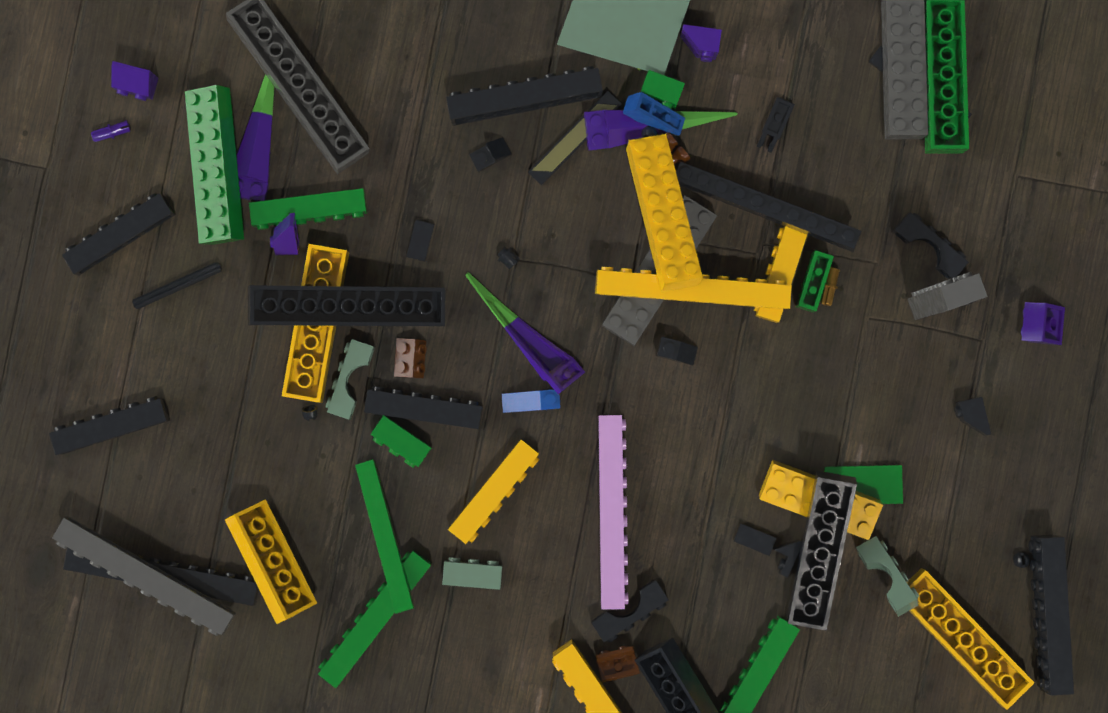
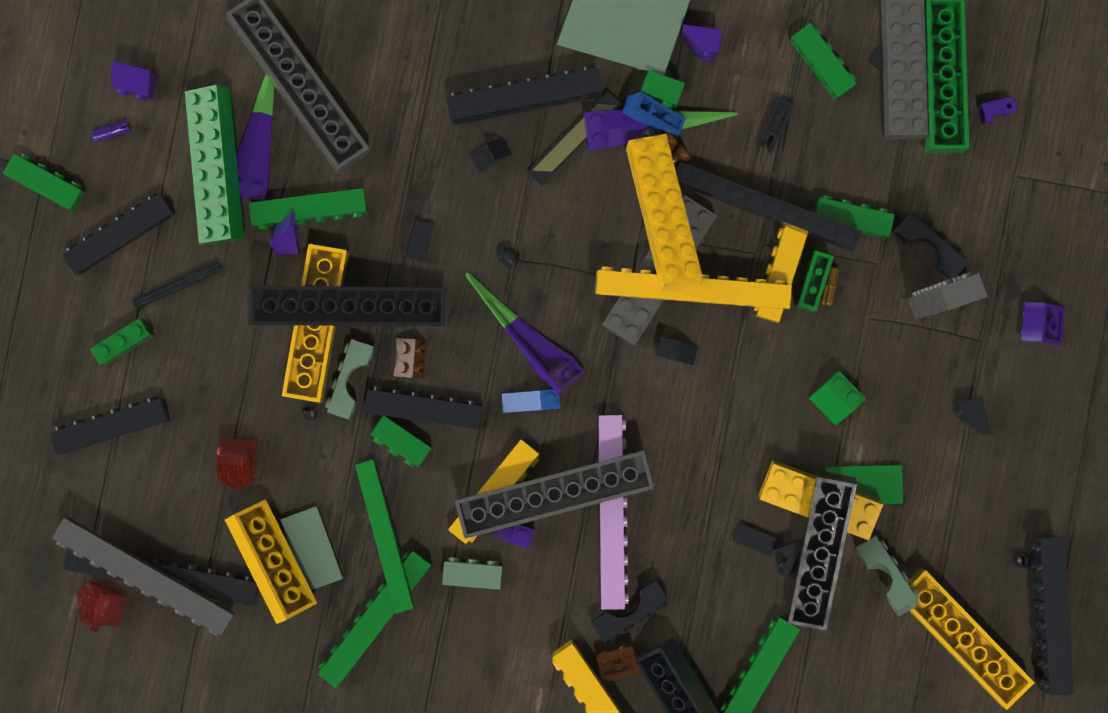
(47, 184): none -> green brick
(99, 606): none -> clear red piece
(122, 342): none -> green brick
(237, 462): none -> clear red piece
(312, 547): none -> sand green tile
(517, 534): none -> dark purple slope
(554, 494): none -> dark grey brick
(822, 61): none -> green brick
(837, 398): none -> green slope
(861, 217): none -> green brick
(1000, 107): none -> dark purple leg

